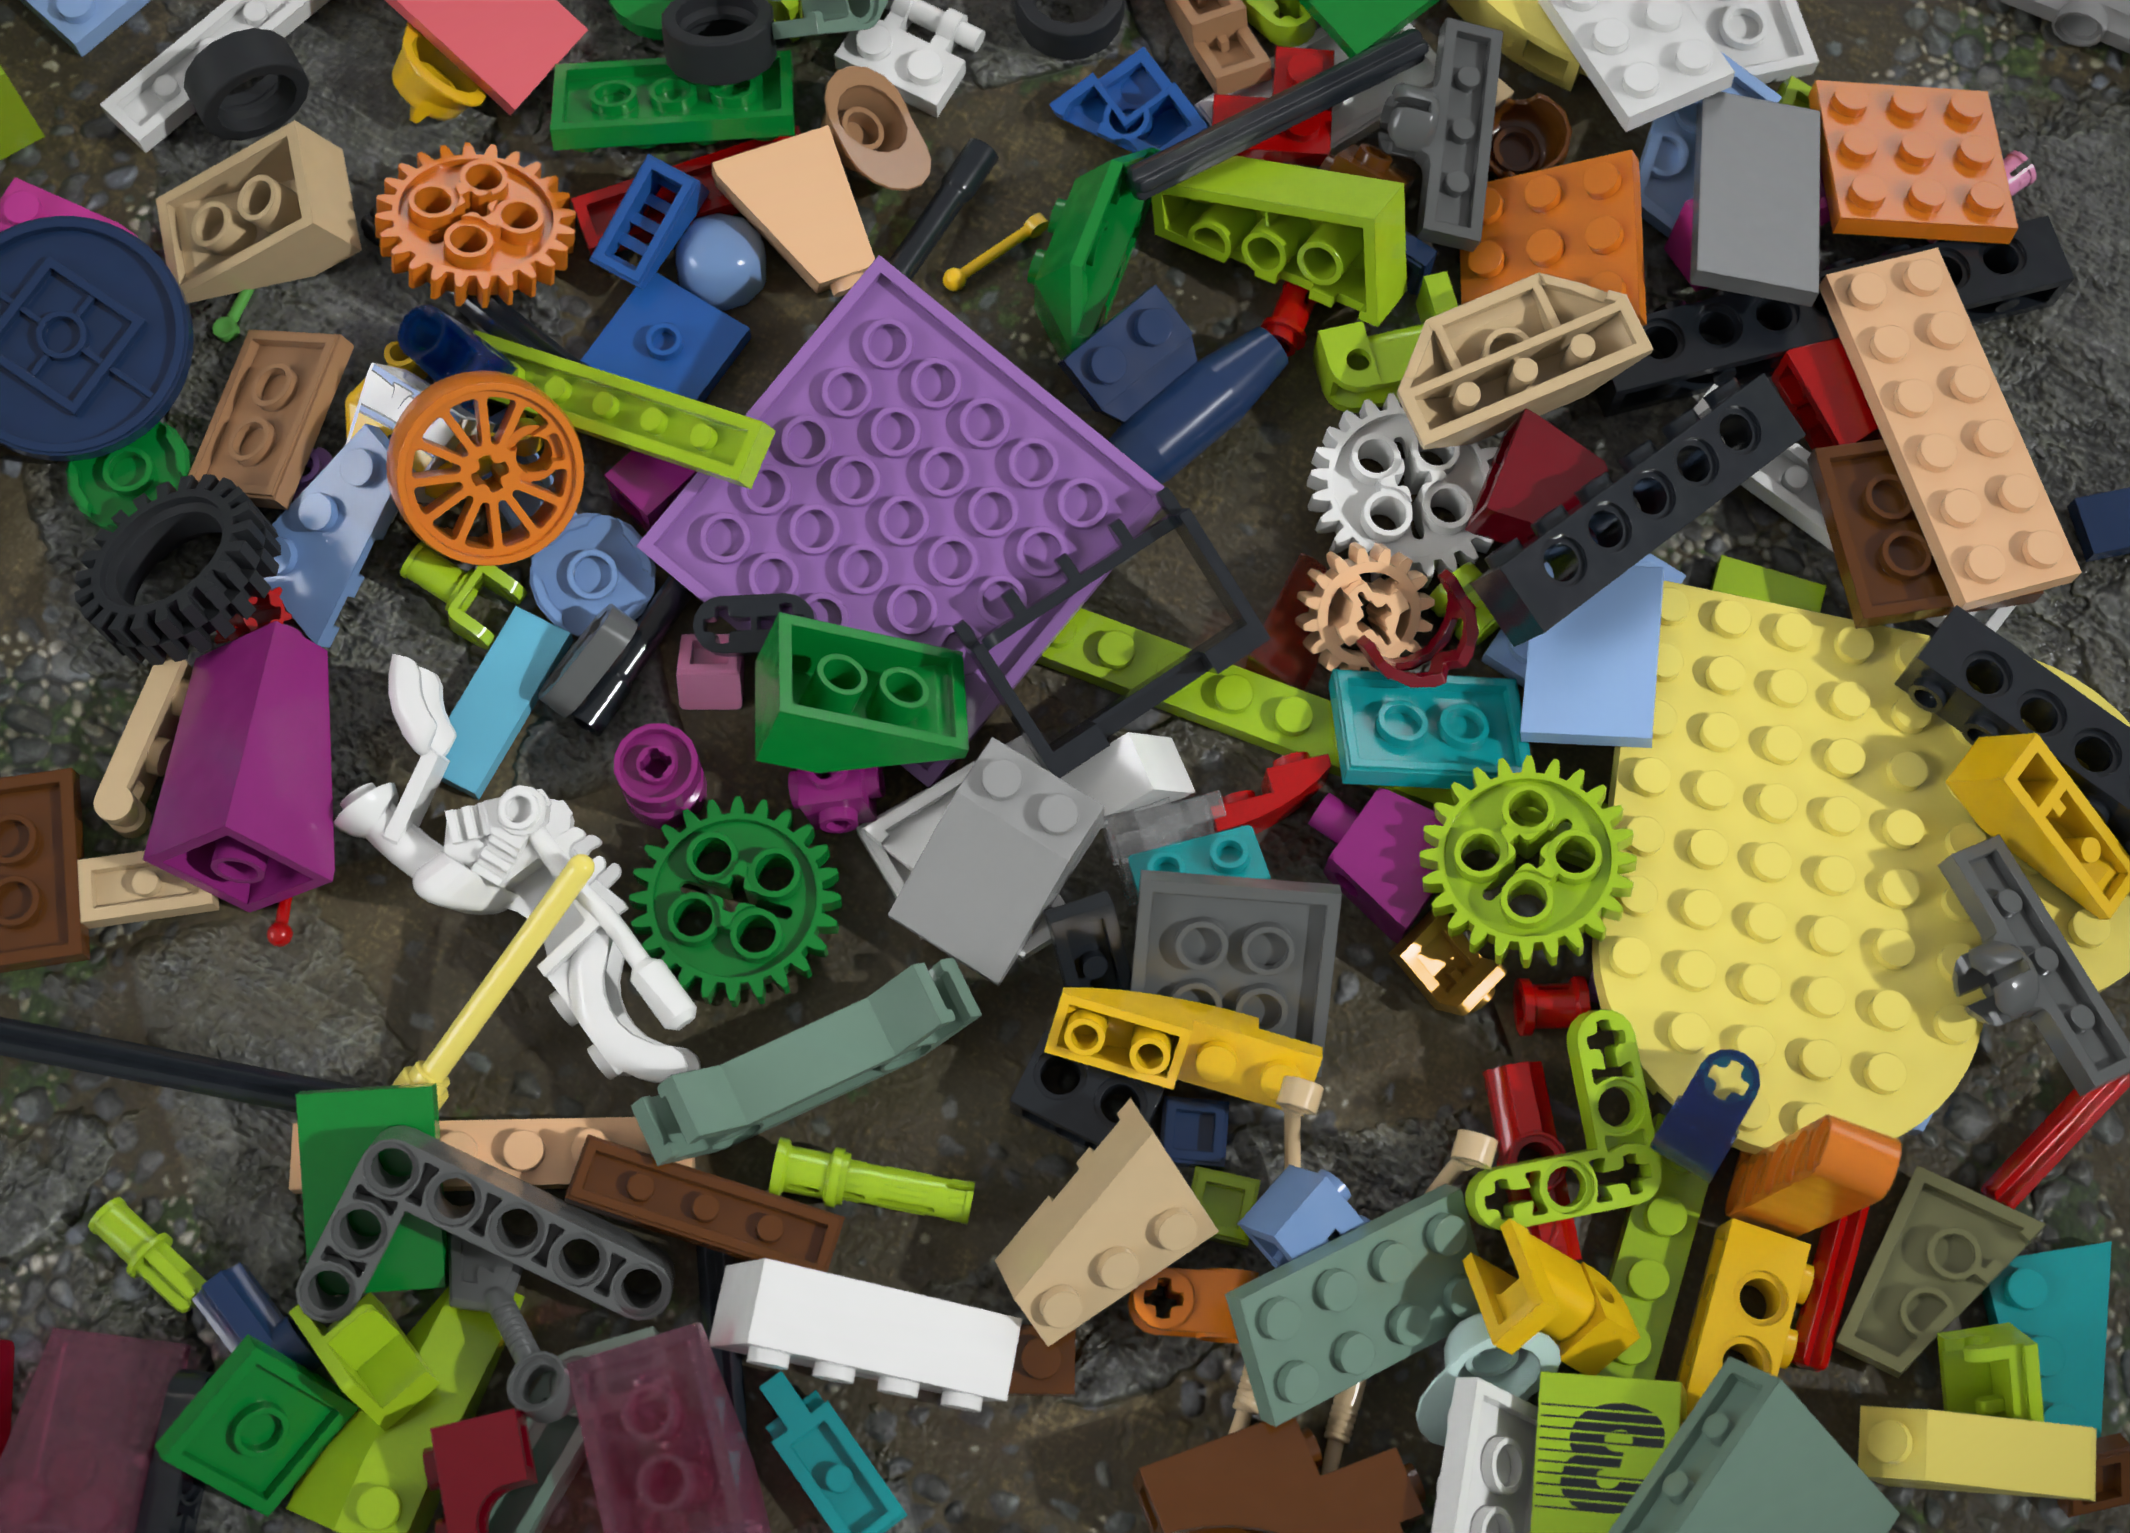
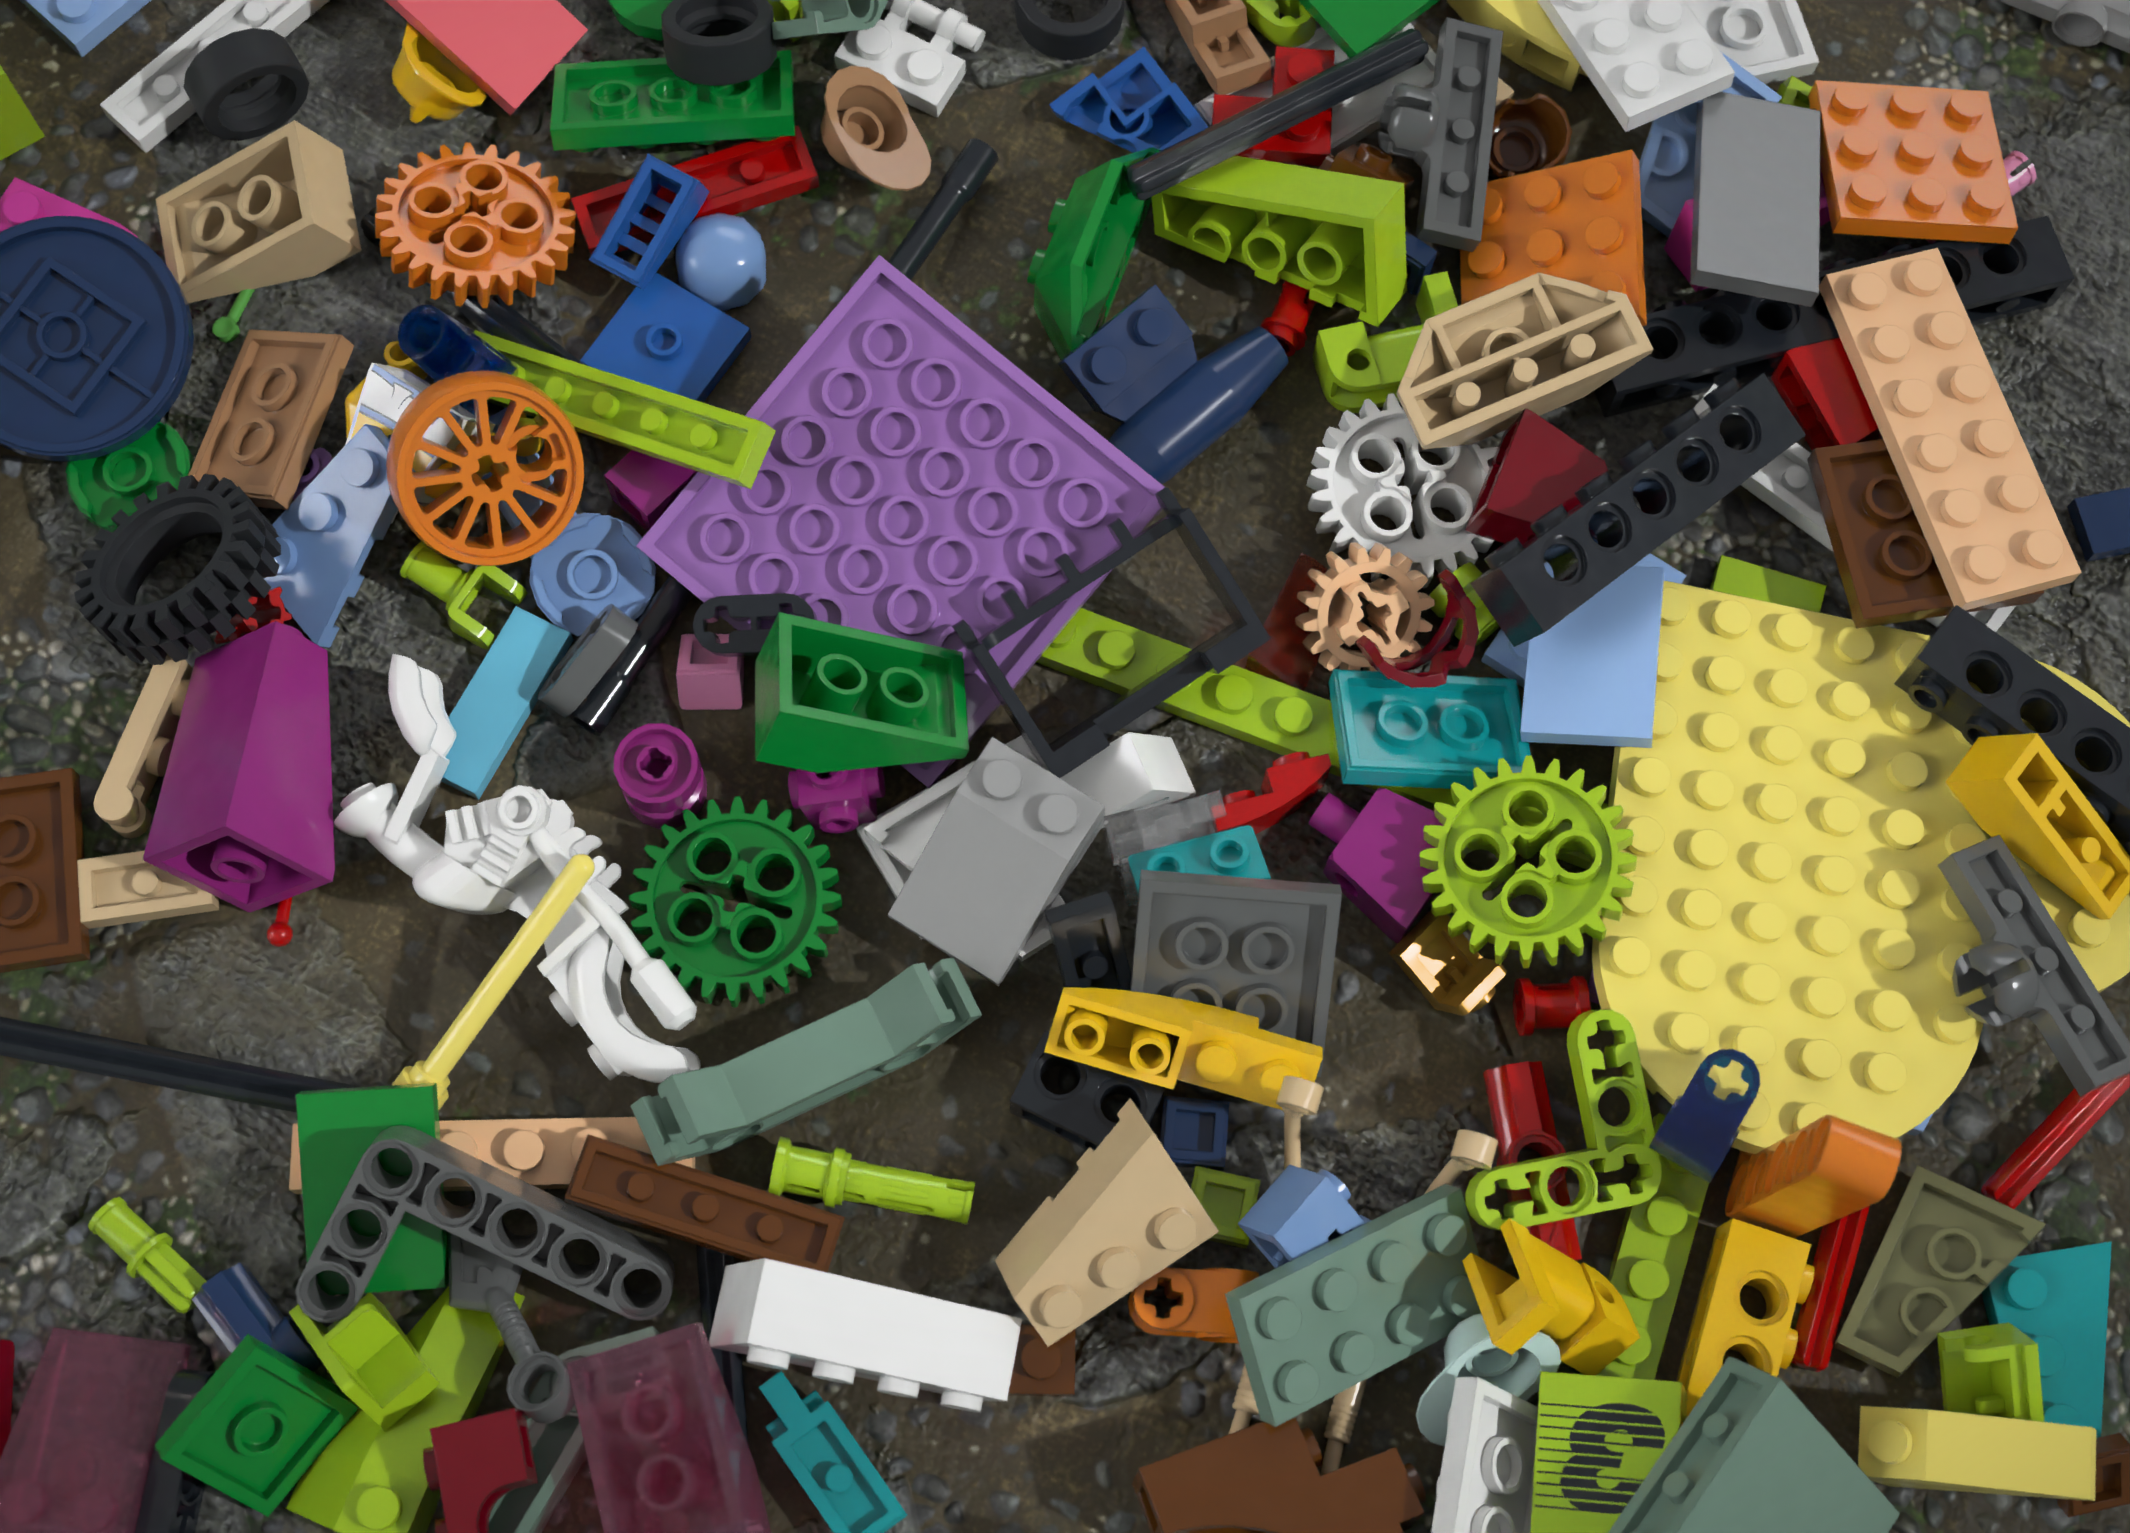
(801, 206): light nougat slope -> none
(955, 278): yellow hinge -> none

